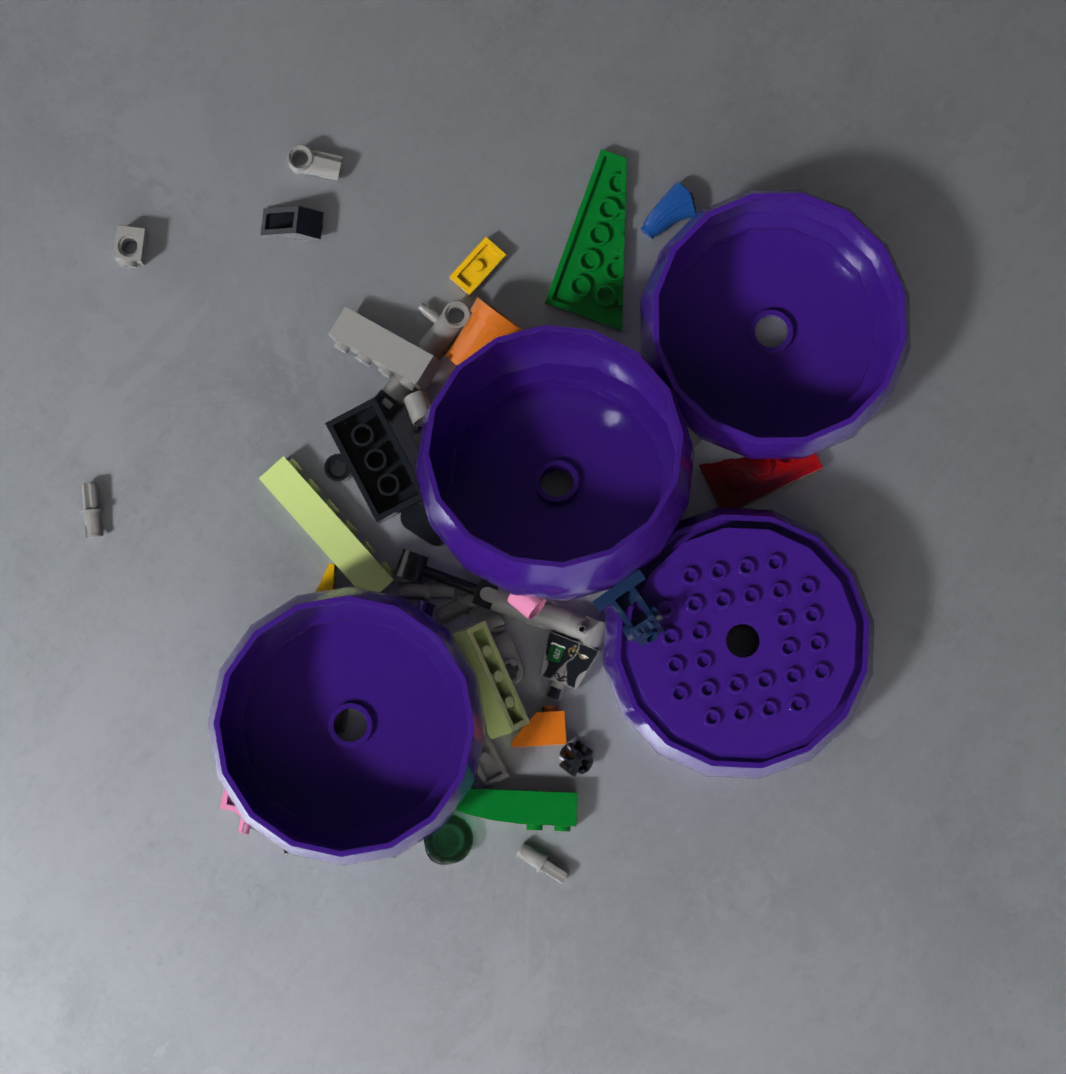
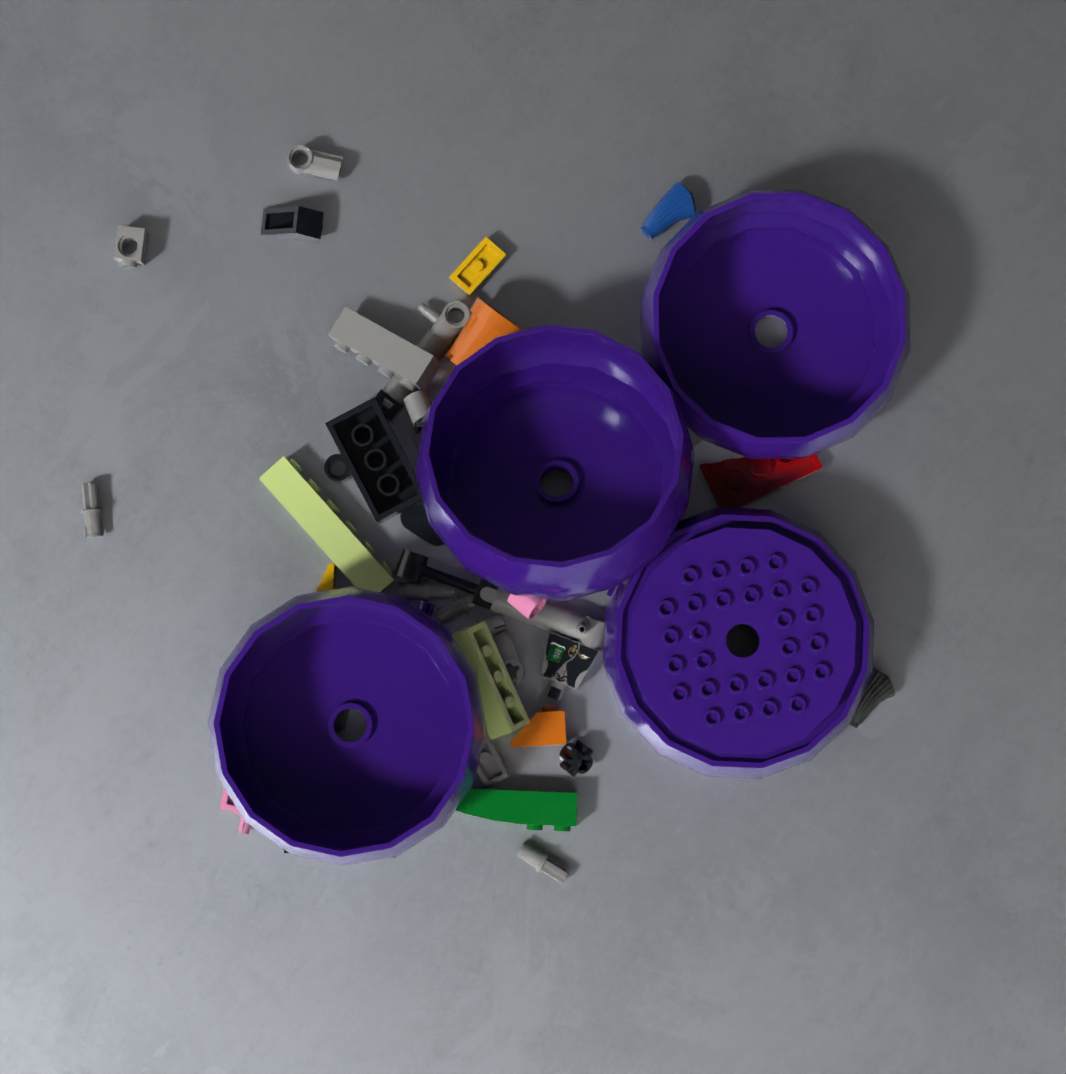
(450, 842): clear green piece -> none
(593, 260): green wing -> none
(622, 597): dark blue tile -> none
(877, 691): none -> pearl dark grey piece

